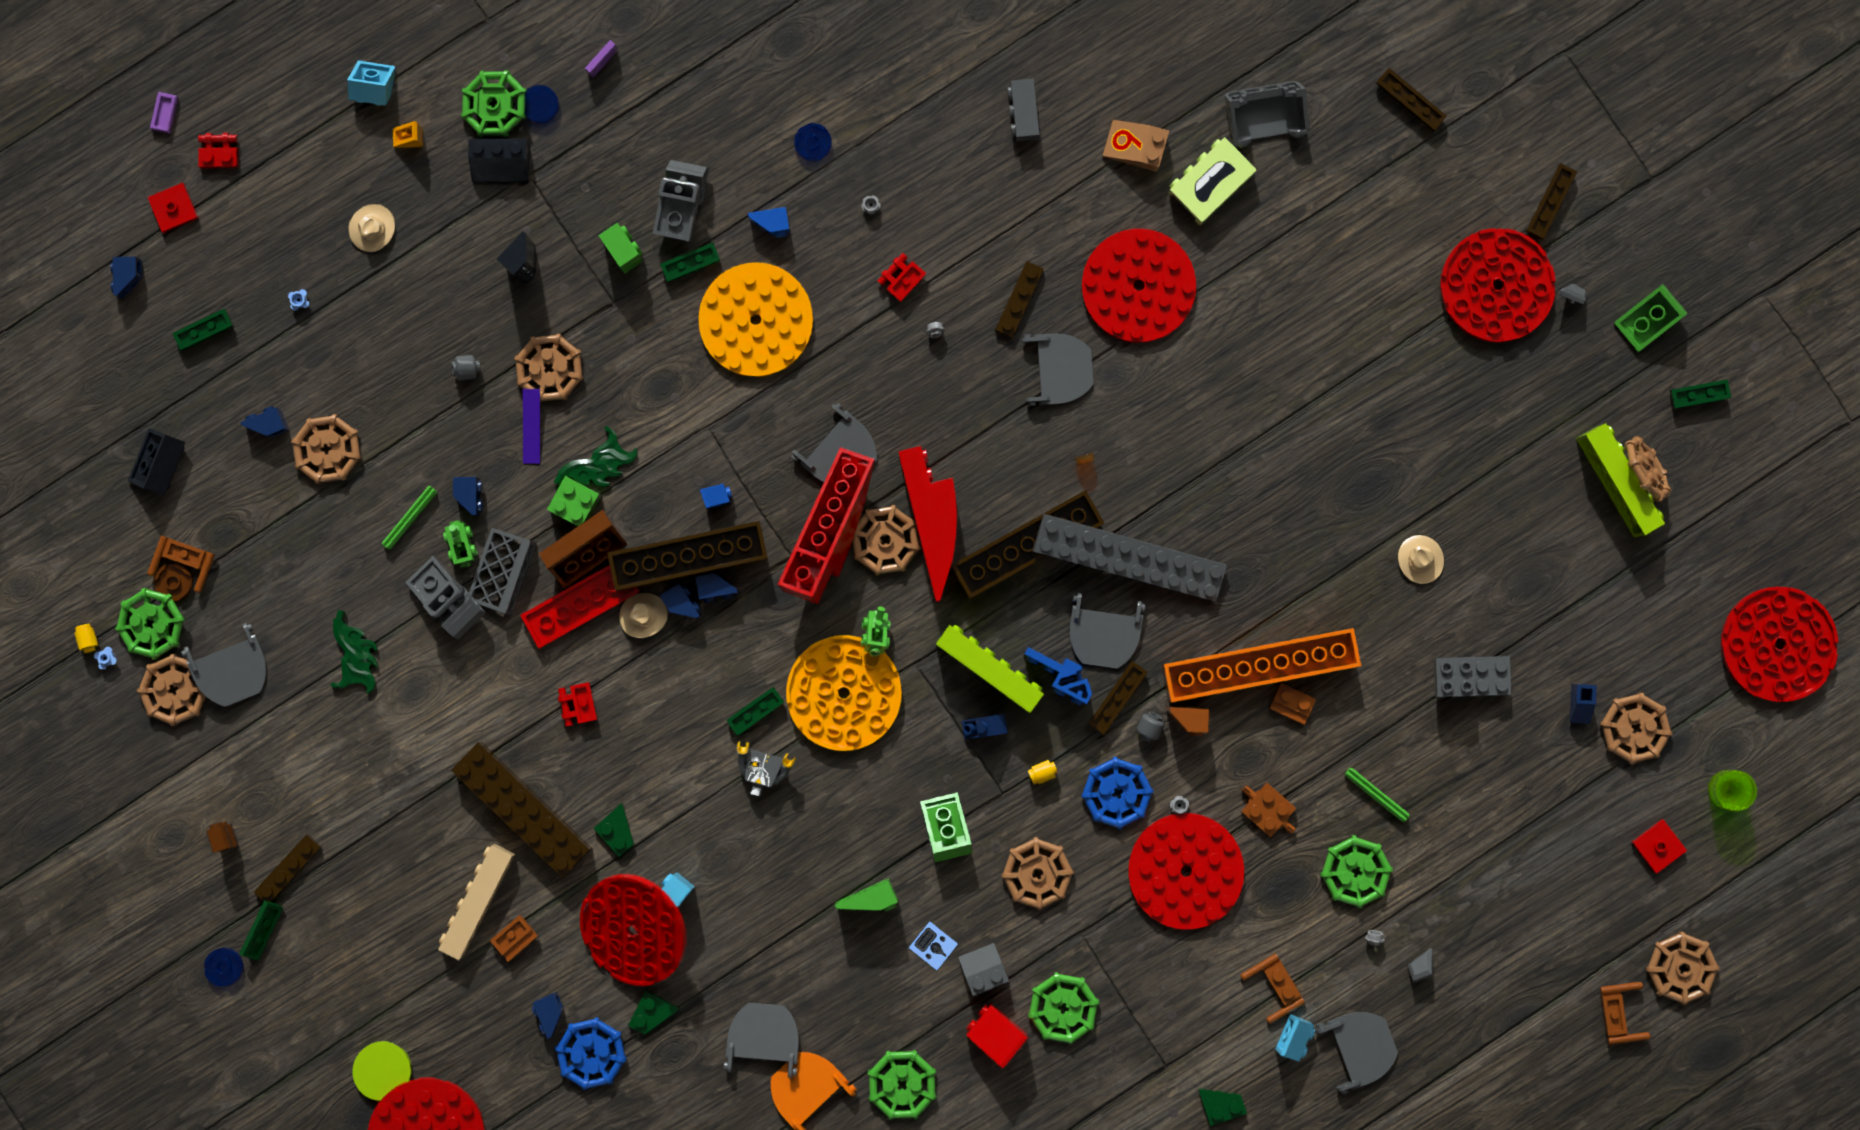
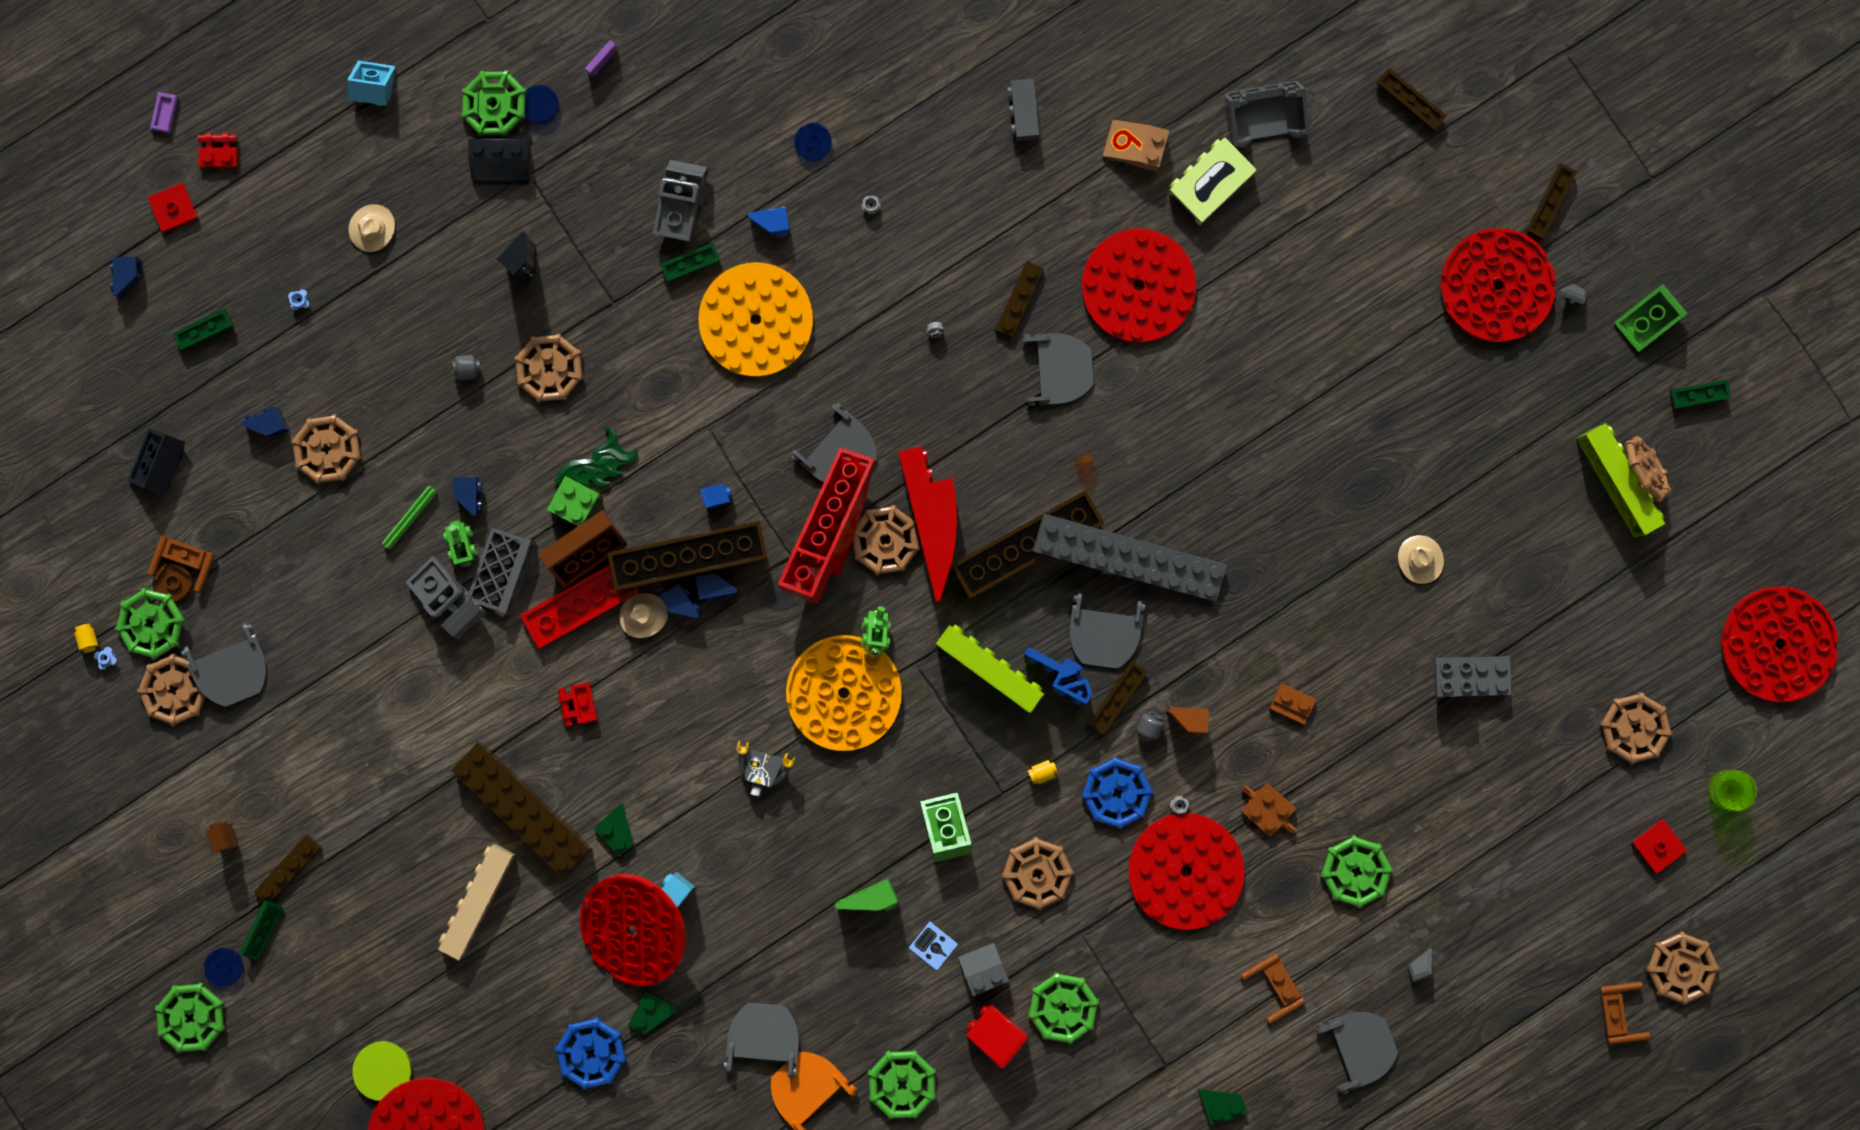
(179, 1020): none -> bright green plate
(357, 655): dark green piece -> none
(408, 135): light orange slope -> none
(514, 938): dark orange plate -> none
(531, 426): dark purple sticker -> none
(549, 1011): dark blue slope -> none
(623, 251): bright green brick -> none
(755, 711): dark green plate -> none
(906, 281): red plate -> none
(984, 726): dark blue slope -> none
(1261, 665): orange brick -> none
(1295, 1037): medium azure slope -> none
(1374, 937): light grey plate -> none
(1377, 795): bright green axle -> none
(1582, 703): dark blue slope -> none

